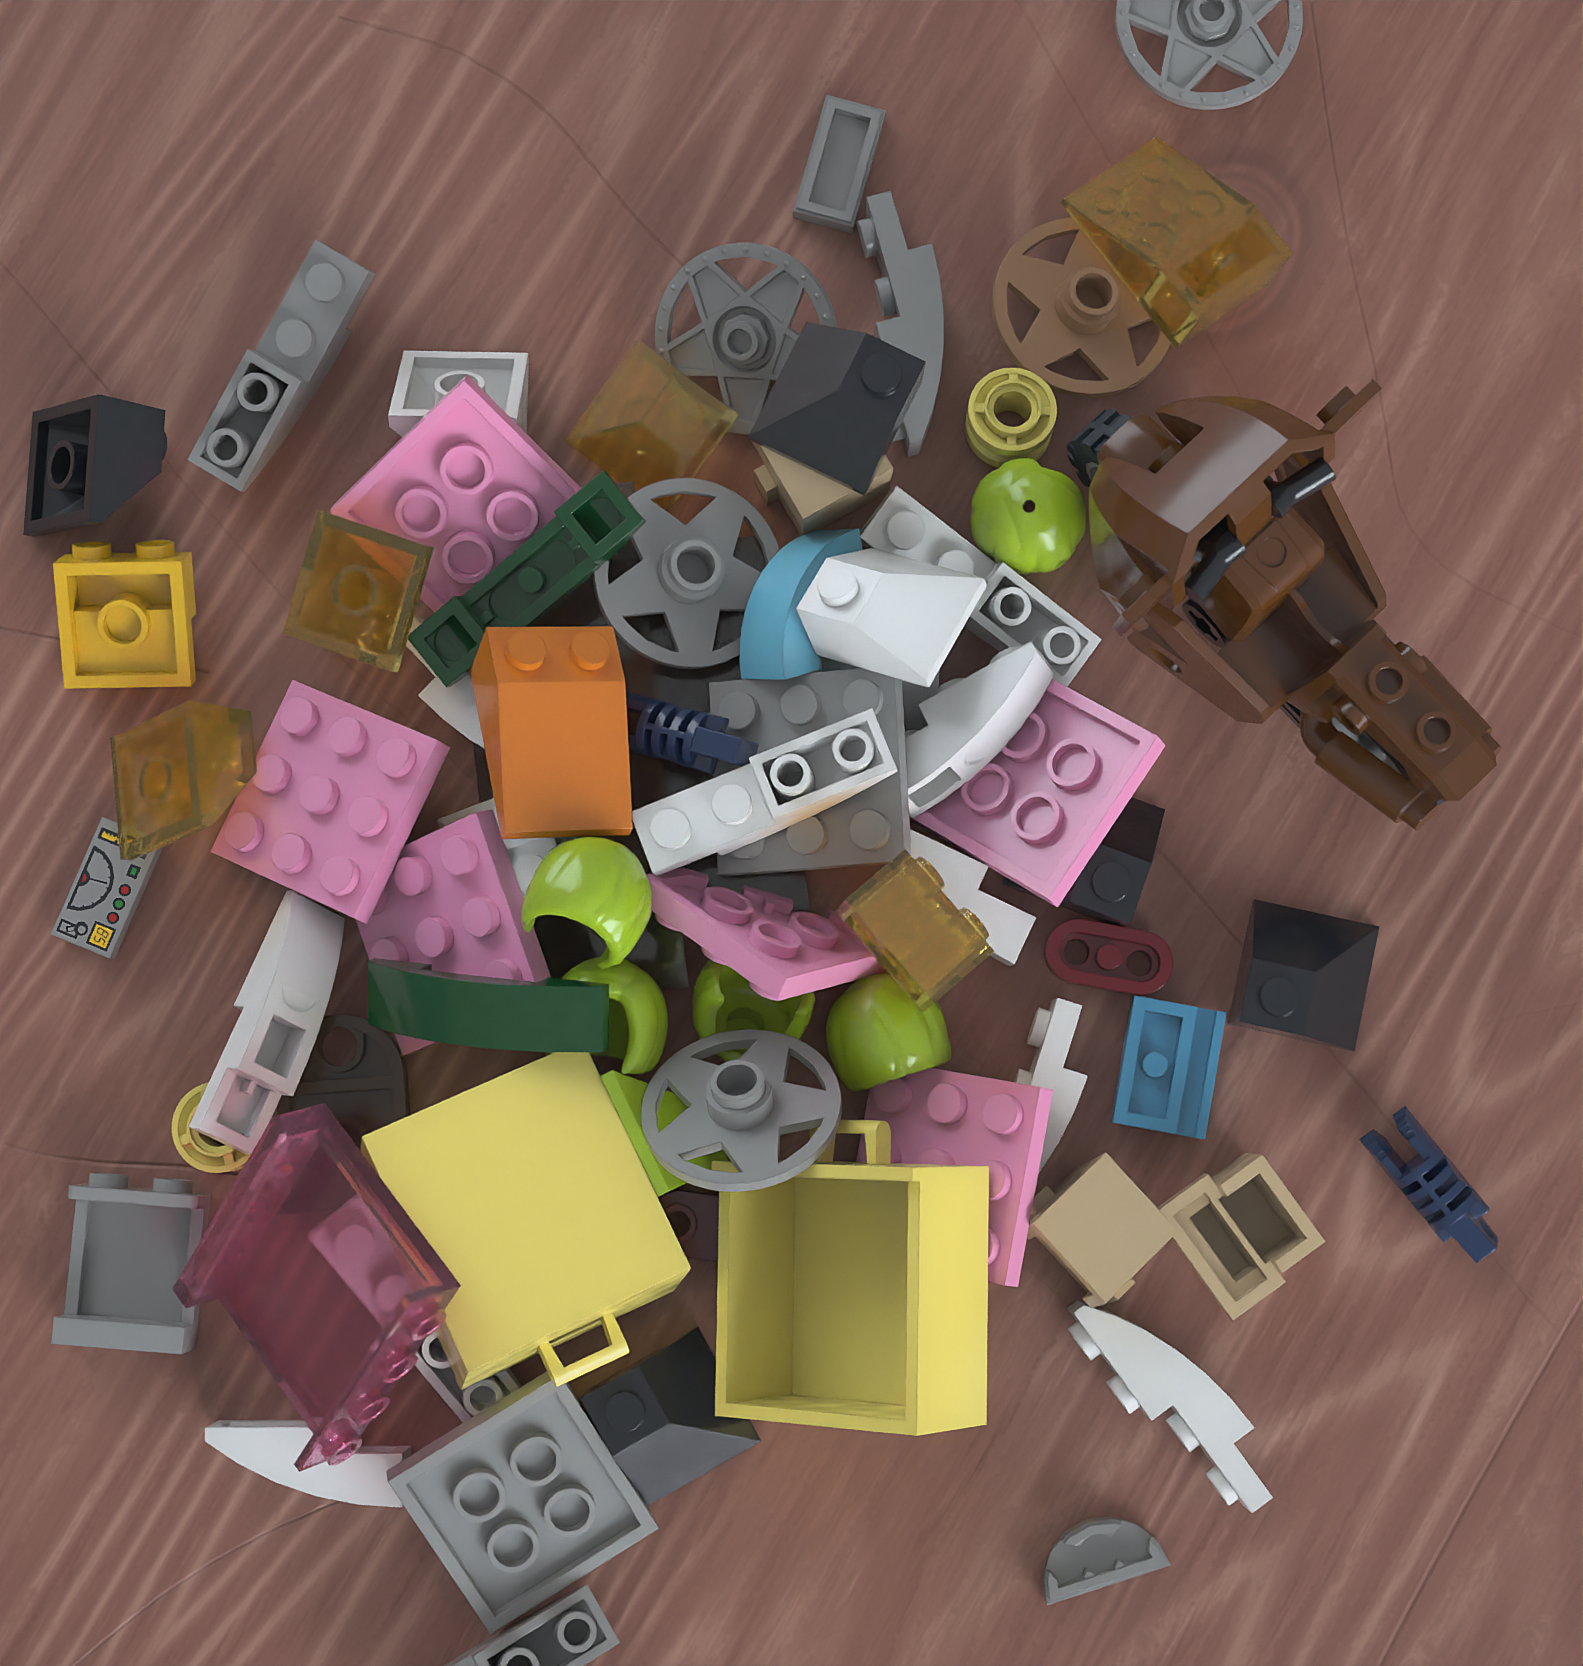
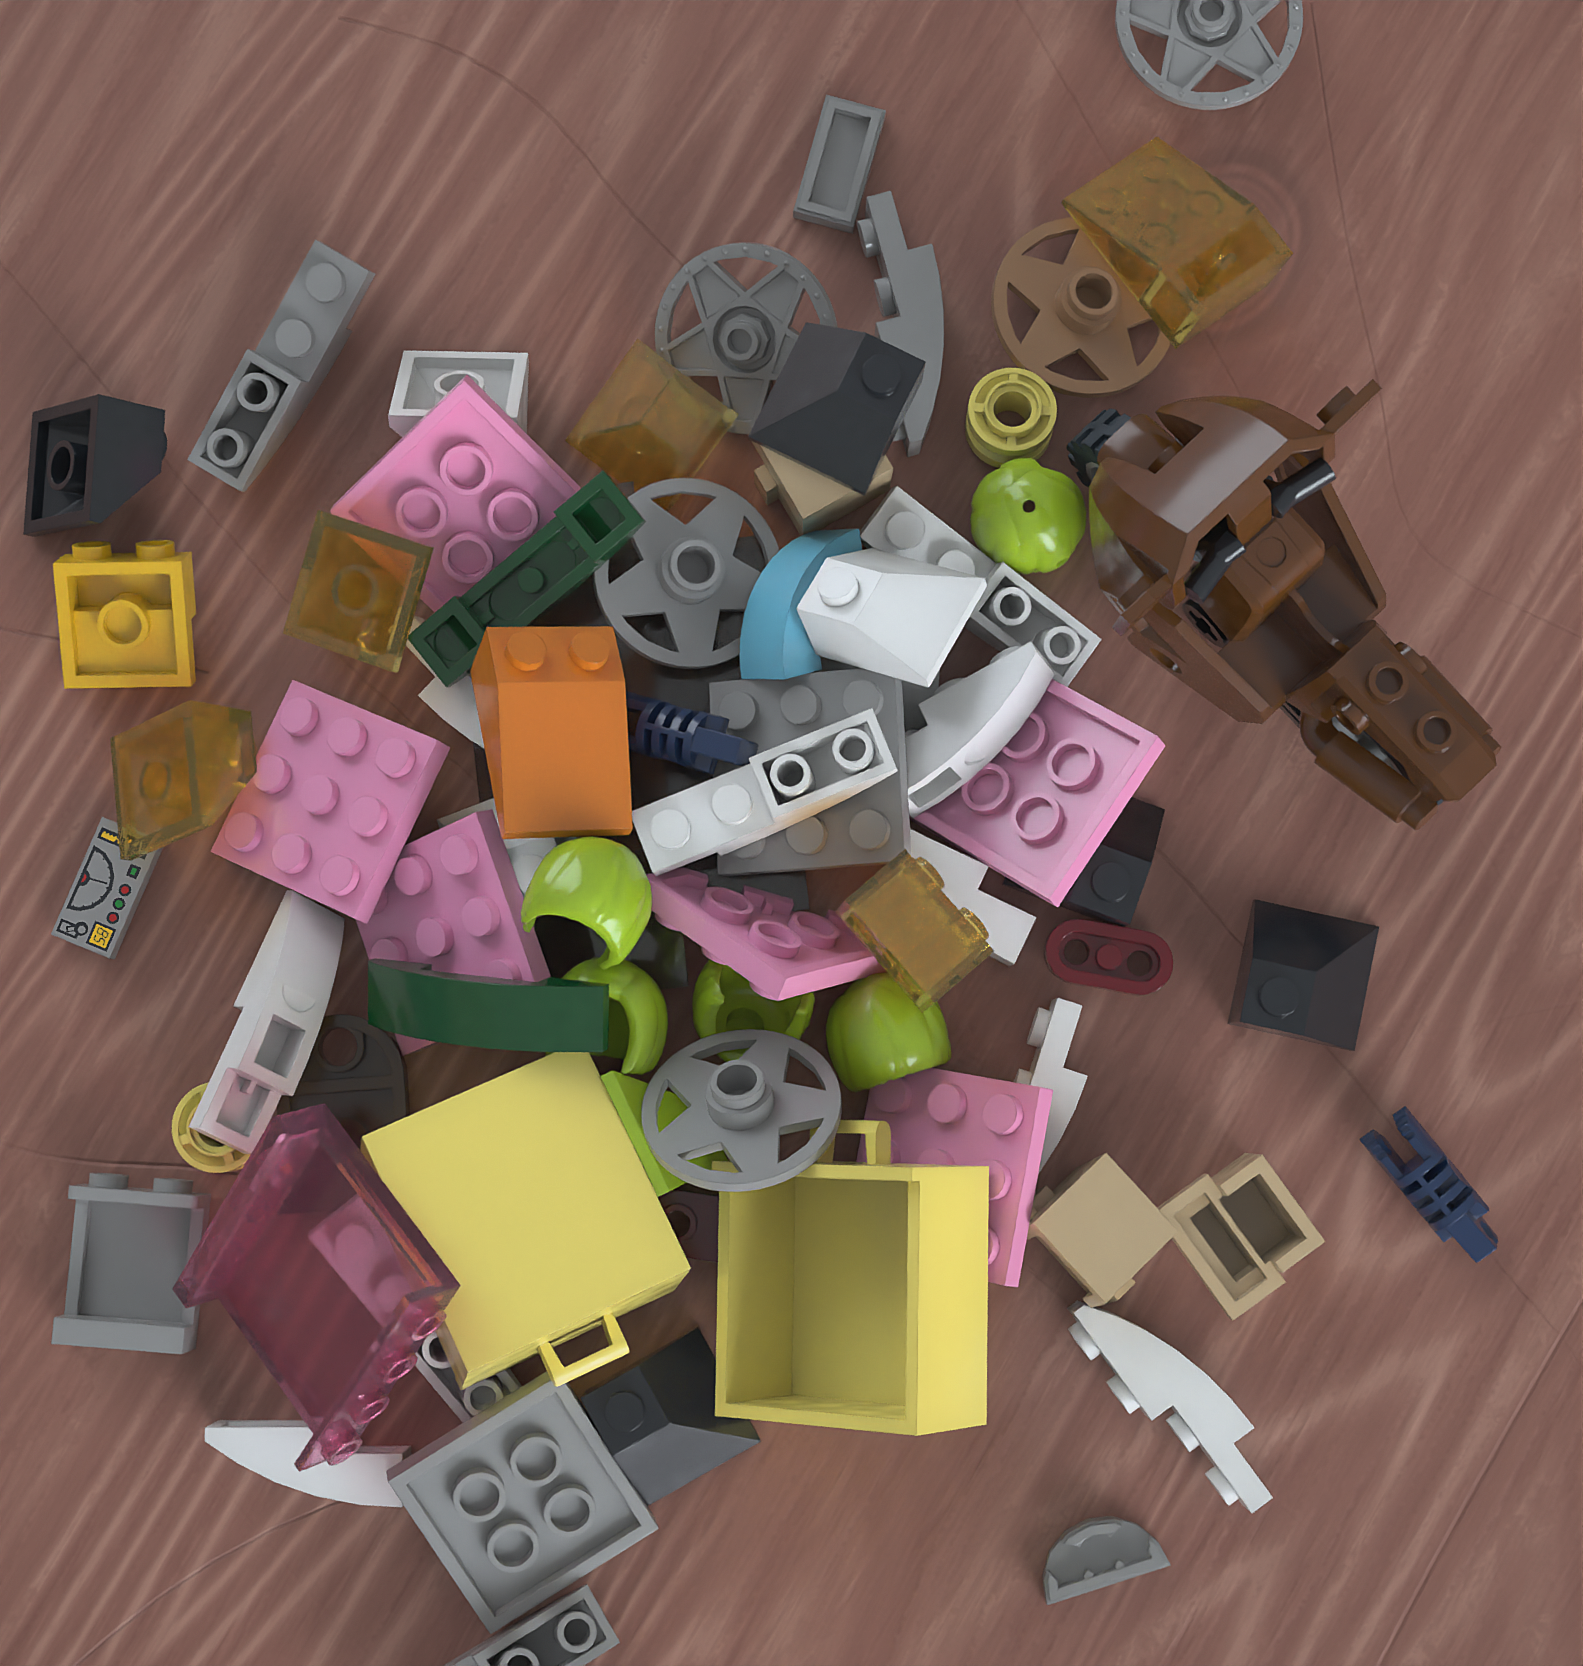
(1168, 1067): dark azure plate -> none

